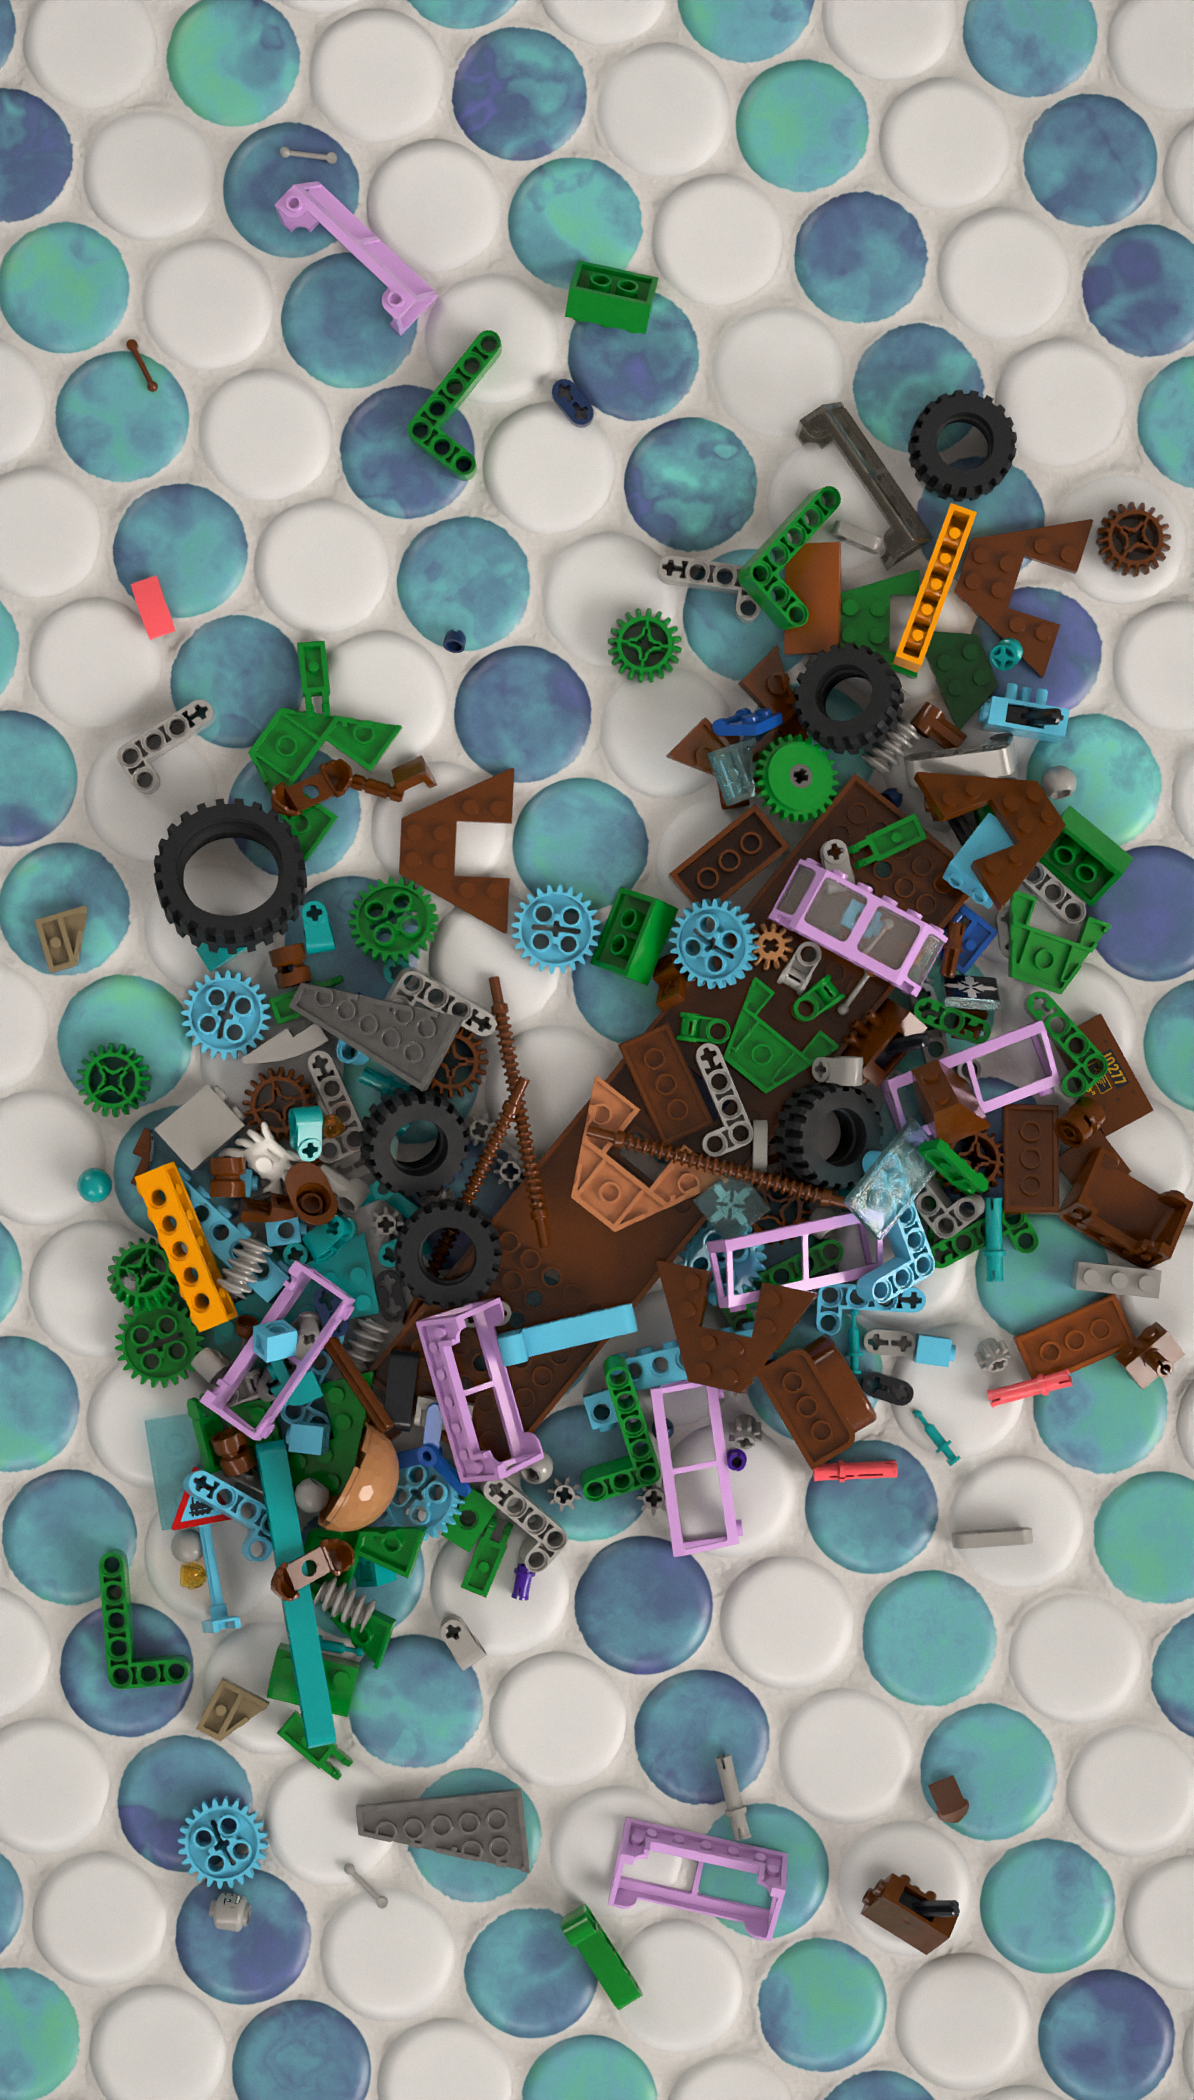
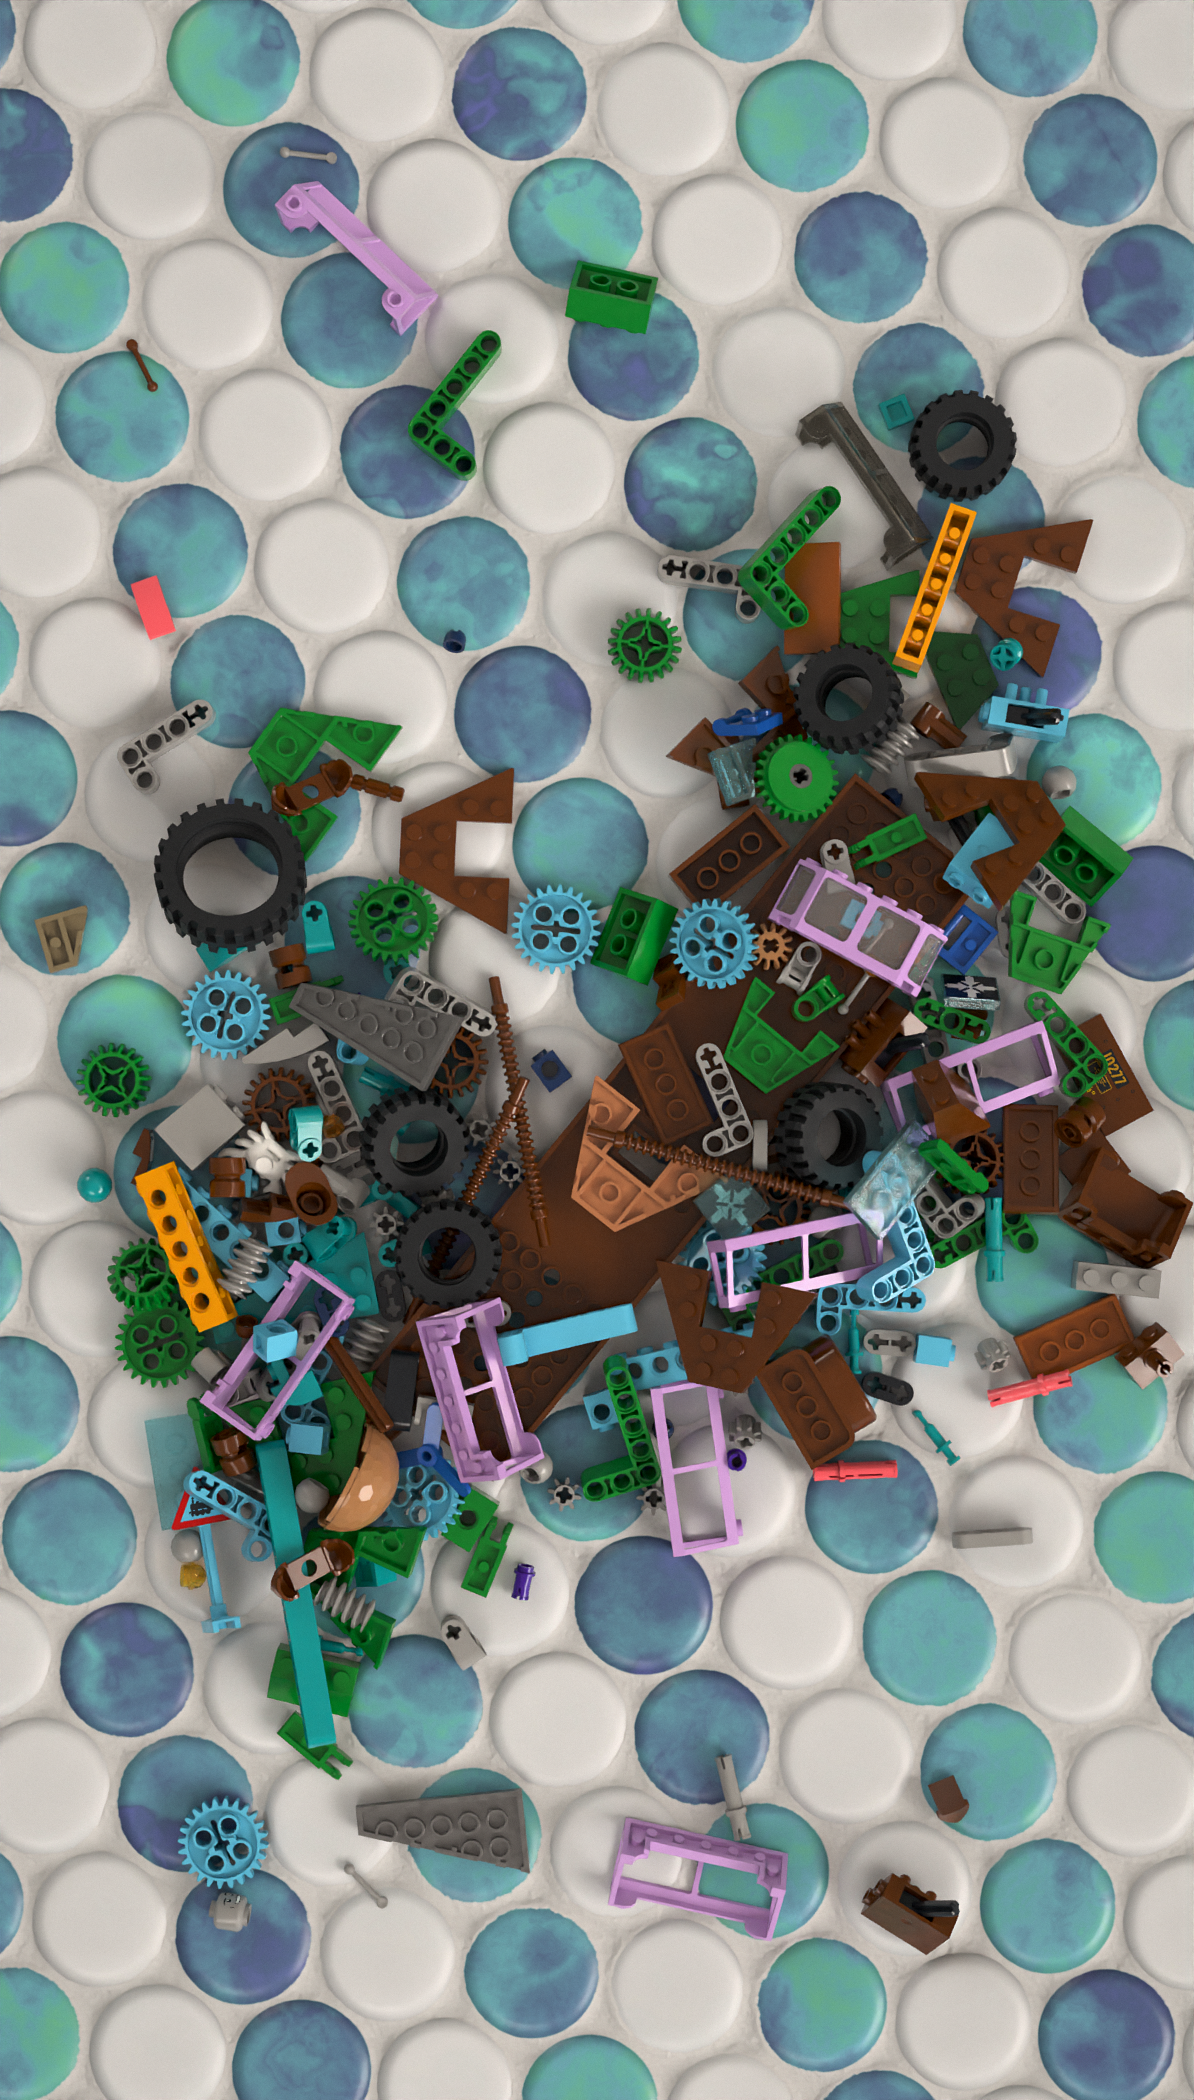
(125, 1633): green beam -> none
(229, 1710): dark tan wing -> none
(314, 675): green hinge -> none
(412, 774): reddish brown tile -> none
(538, 1529): light grey beam -> none
(554, 1082): none -> dark blue brick
(577, 399): dark blue beam -> none
(586, 1933): green beam -> none
(700, 1029): green piece -> none
(839, 1070): light grey piece -> none
(857, 537): light grey beam -> none
(896, 412): none -> teal tile
(952, 949): reddish brown axle -> none
(1122, 533): reddish brown gear -> none

